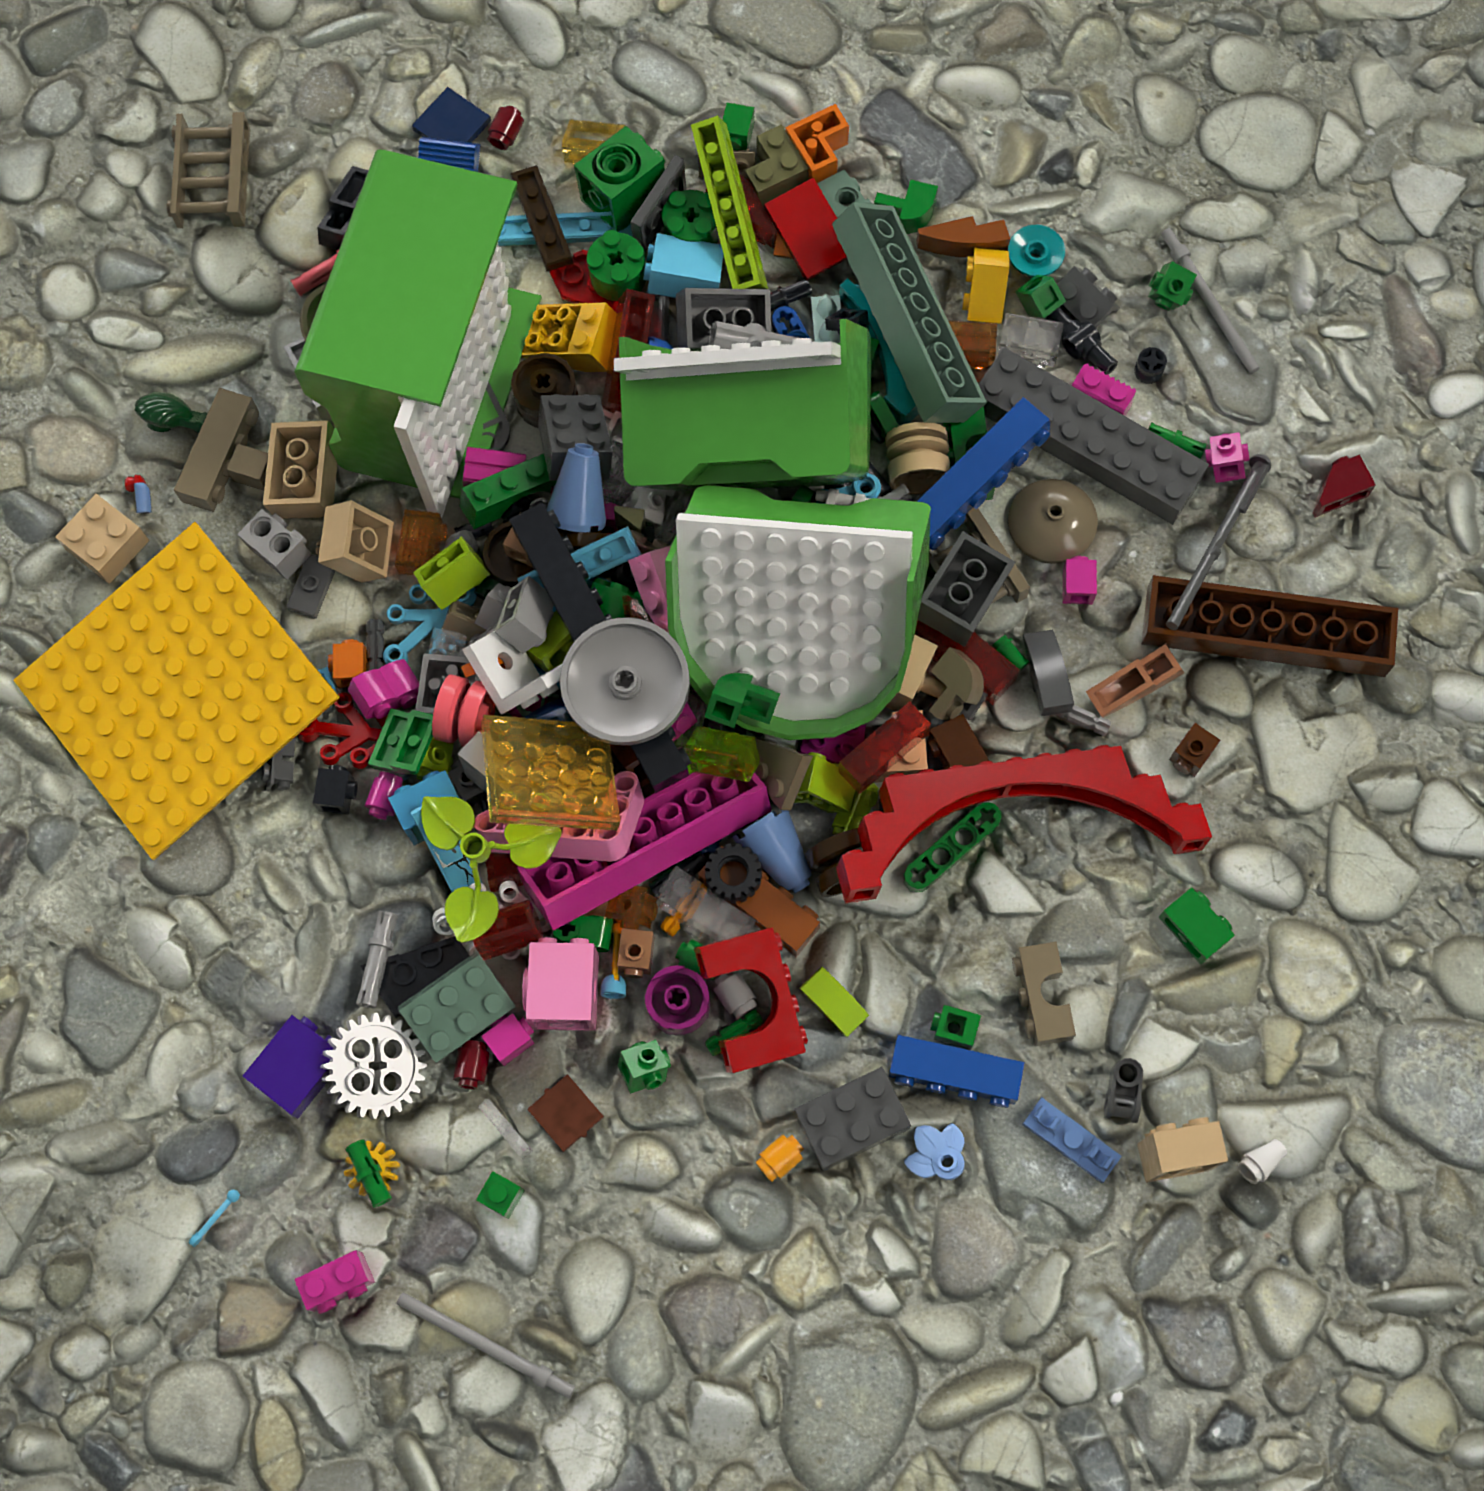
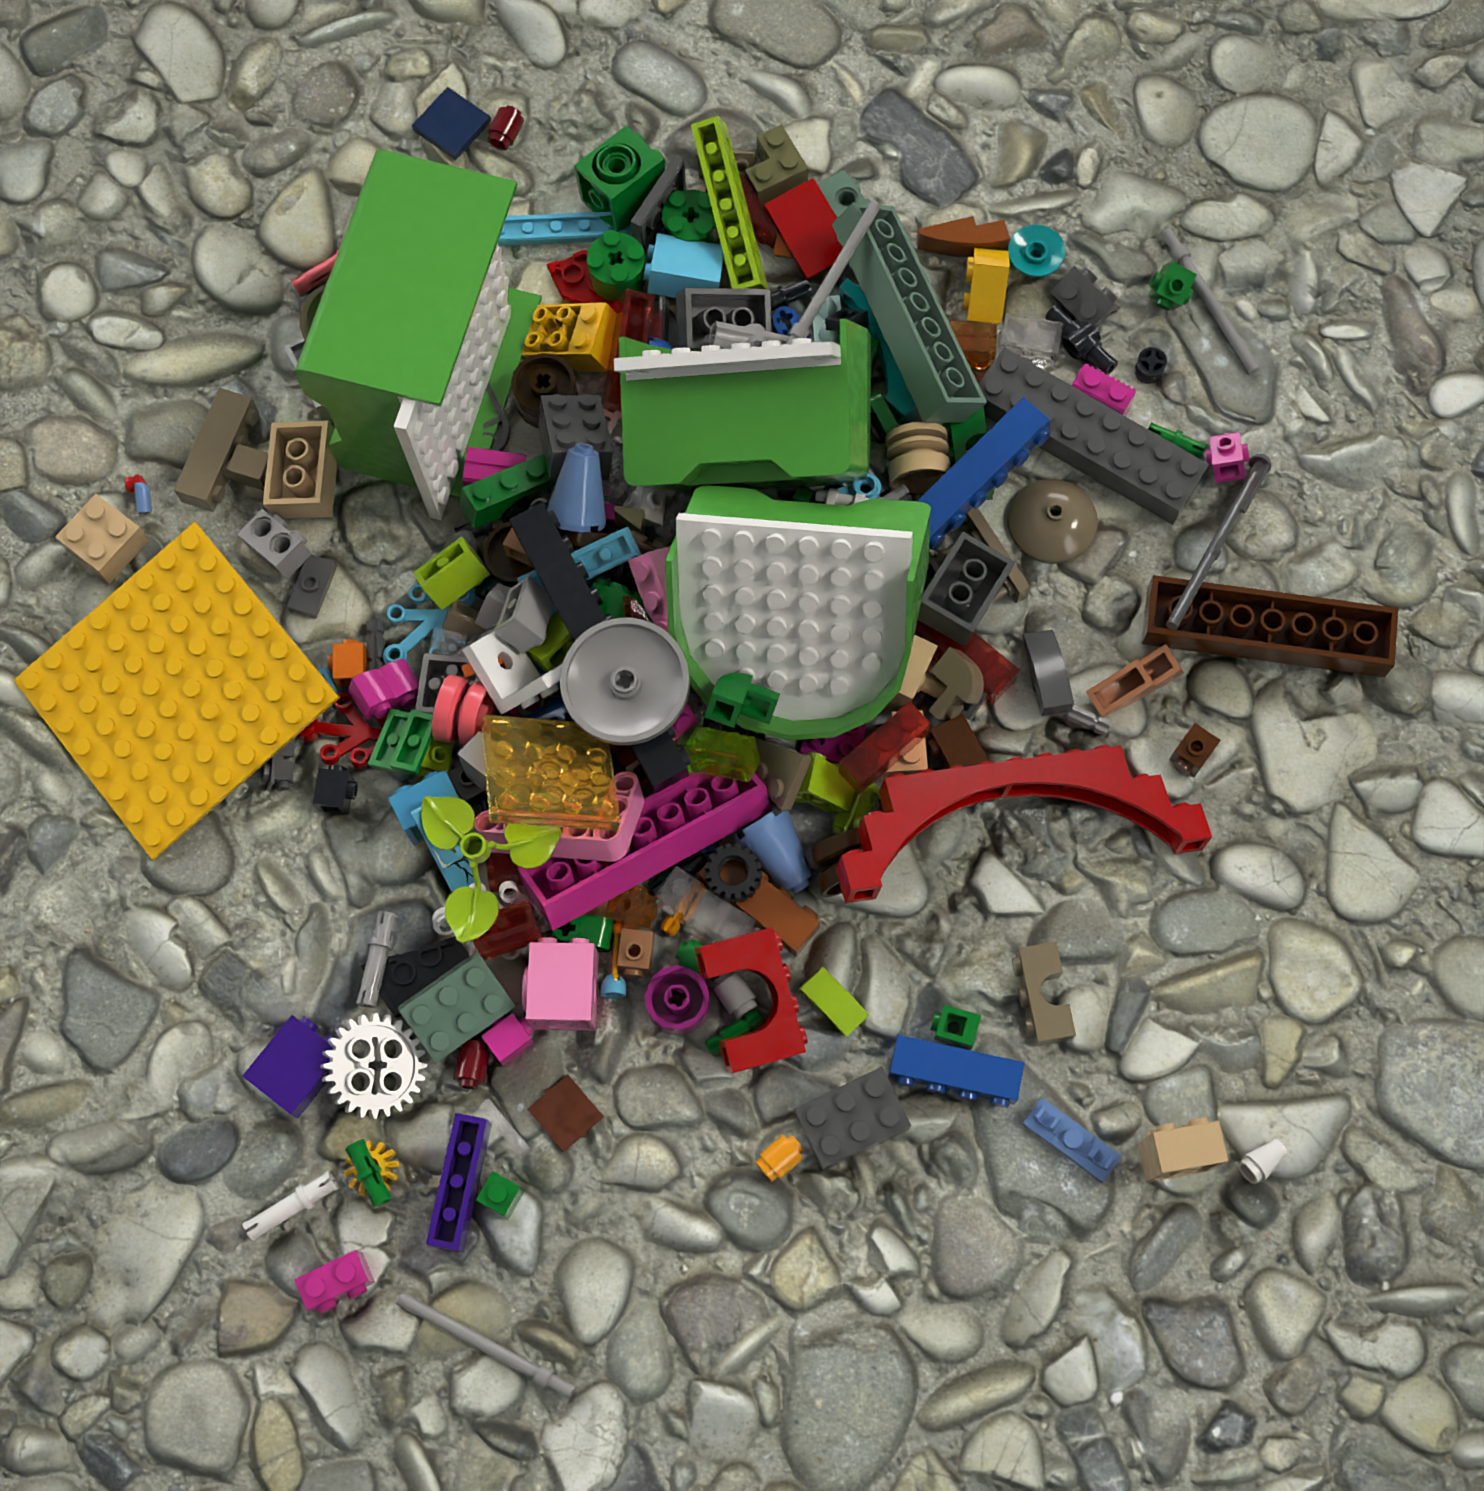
(167, 411): dark green animal -> none
(232, 1196): medium azure hinge -> none
(235, 181): dark tan fence -> none
(303, 1198): none -> white pin
(341, 207): black slope -> none
(355, 541): tan brick -> none
(380, 791): dark pink brick -> none
(419, 540): clear orange brick -> none
(450, 152): blue brick -> none
(459, 1183): none -> dark purple brick
(542, 218): dark brown tile -> none
(576, 148): clear yellow tile -> none
(644, 1066): green brick -> none
(740, 124): green brick -> none
(801, 329): none -> light grey bar
(818, 138): orange brick -> none
(916, 208): green brick -> none
(933, 1149): light blue plate -> none
(949, 844): green beam -> none
(1010, 652): green pin -> none
(1040, 296): green brick -> none
(1079, 581): dark pink brick -> none
(1124, 1093): dark grey piece -> none
(1197, 925): green brick -> none
(1343, 485): dark red slope -> none

